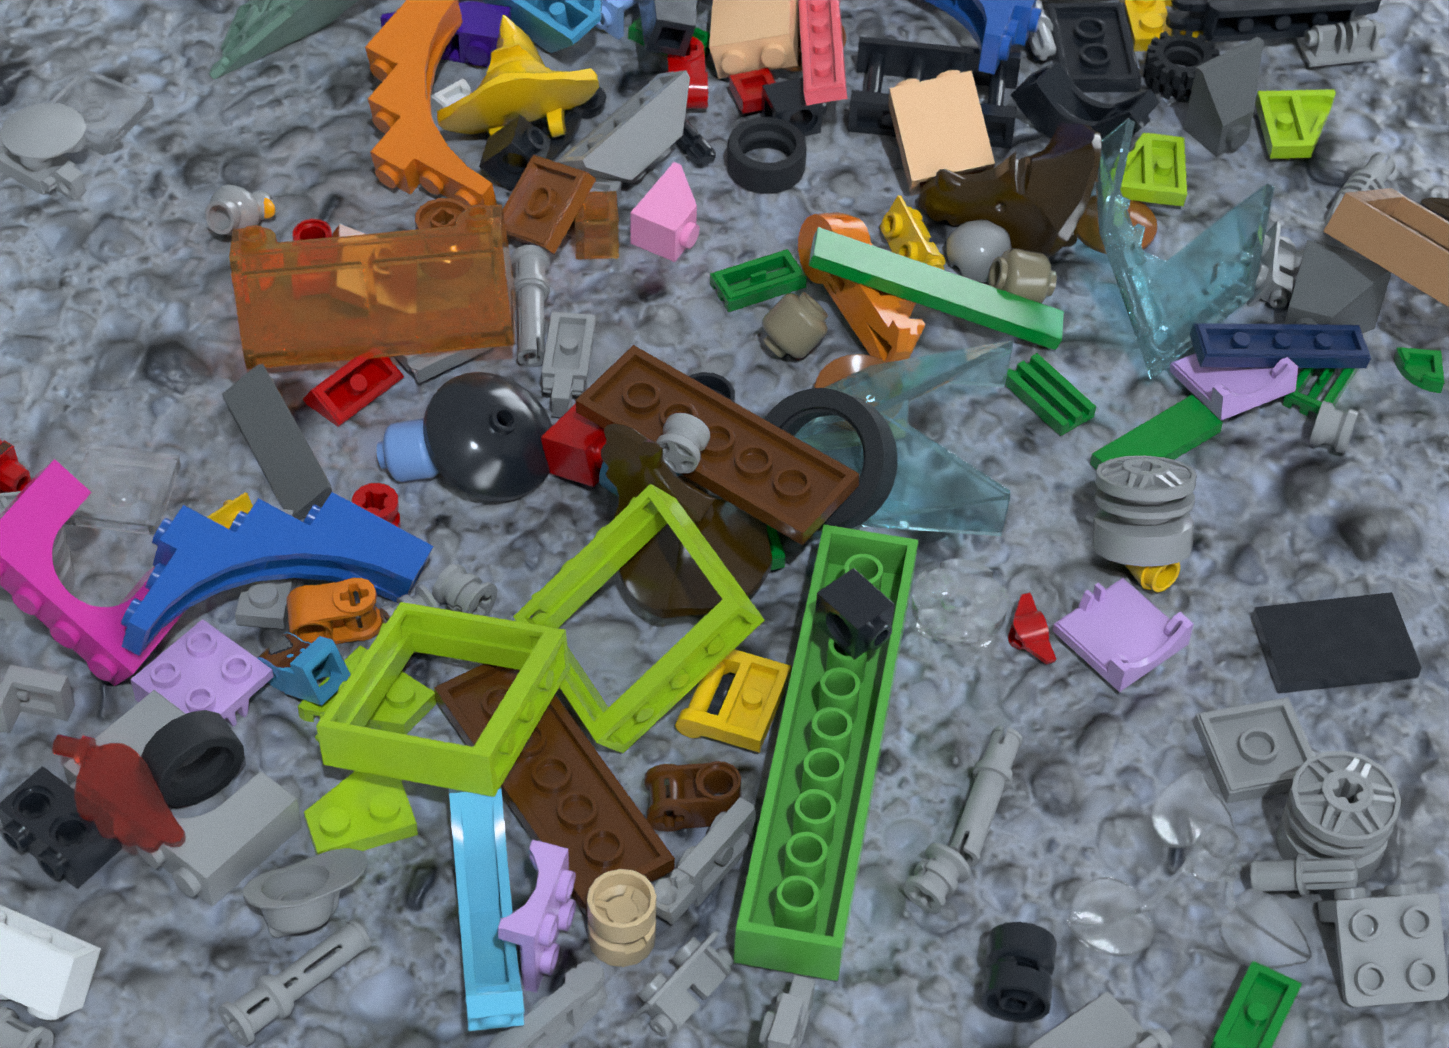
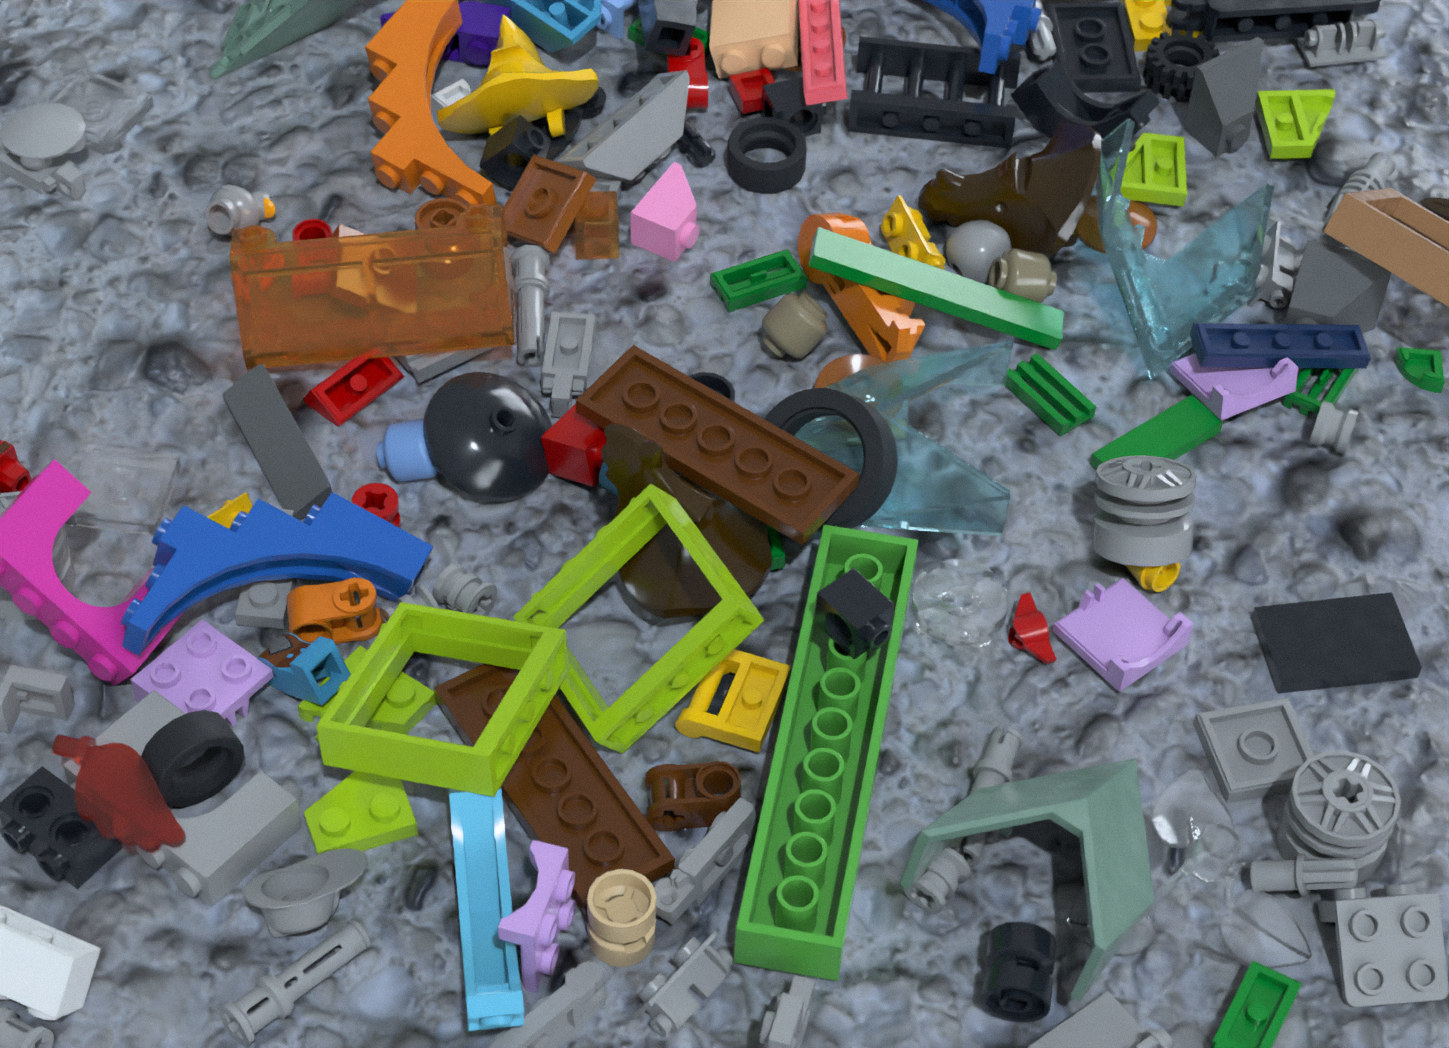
(683, 441): light grey wheel -> none
(939, 127): light nougat brick -> none
(1094, 804): none -> sand green windscreen

